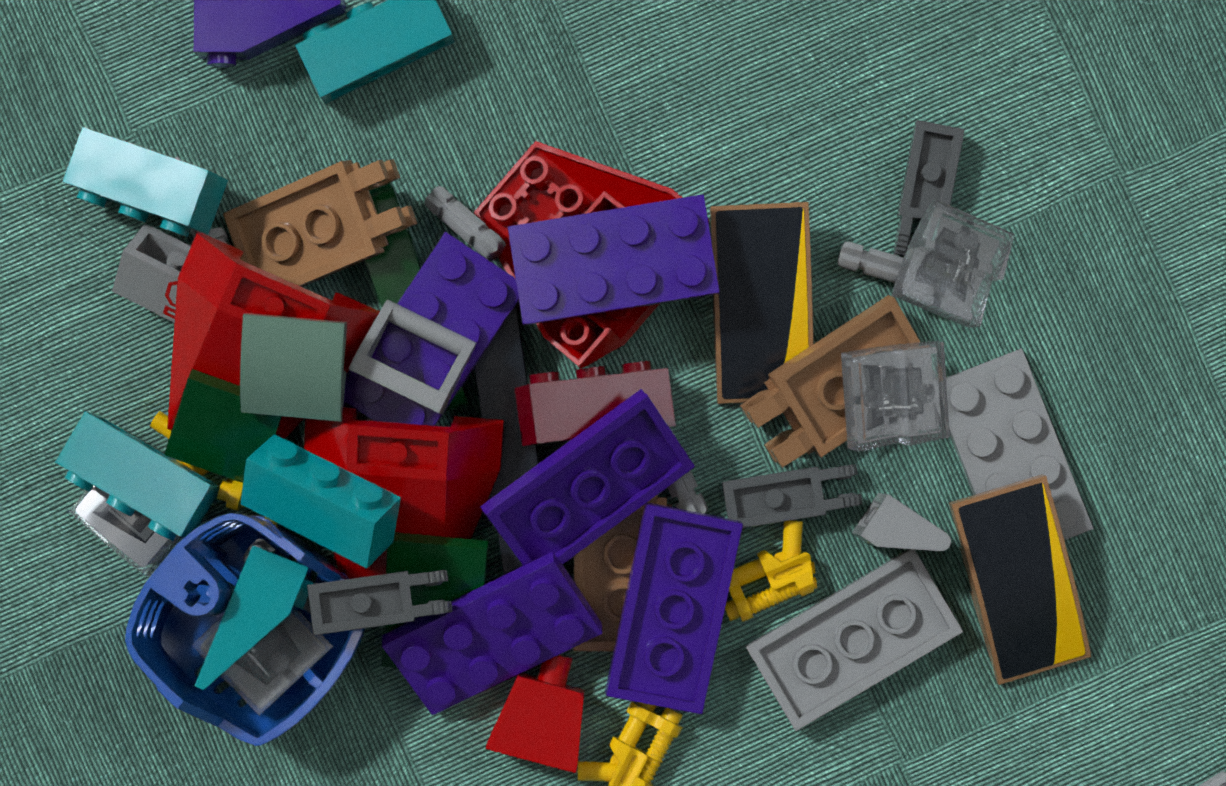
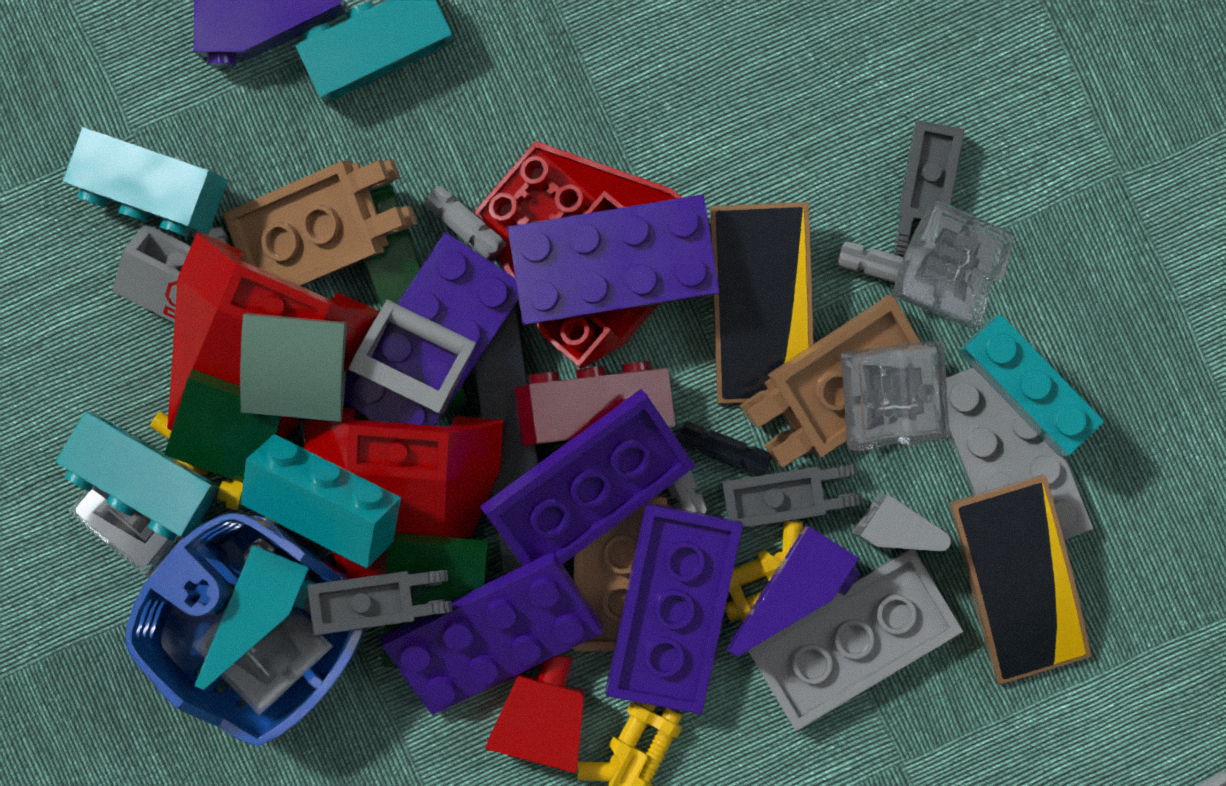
(724, 448): none -> black axle
(801, 584): none -> dark purple slope
(1030, 386): none -> teal brick

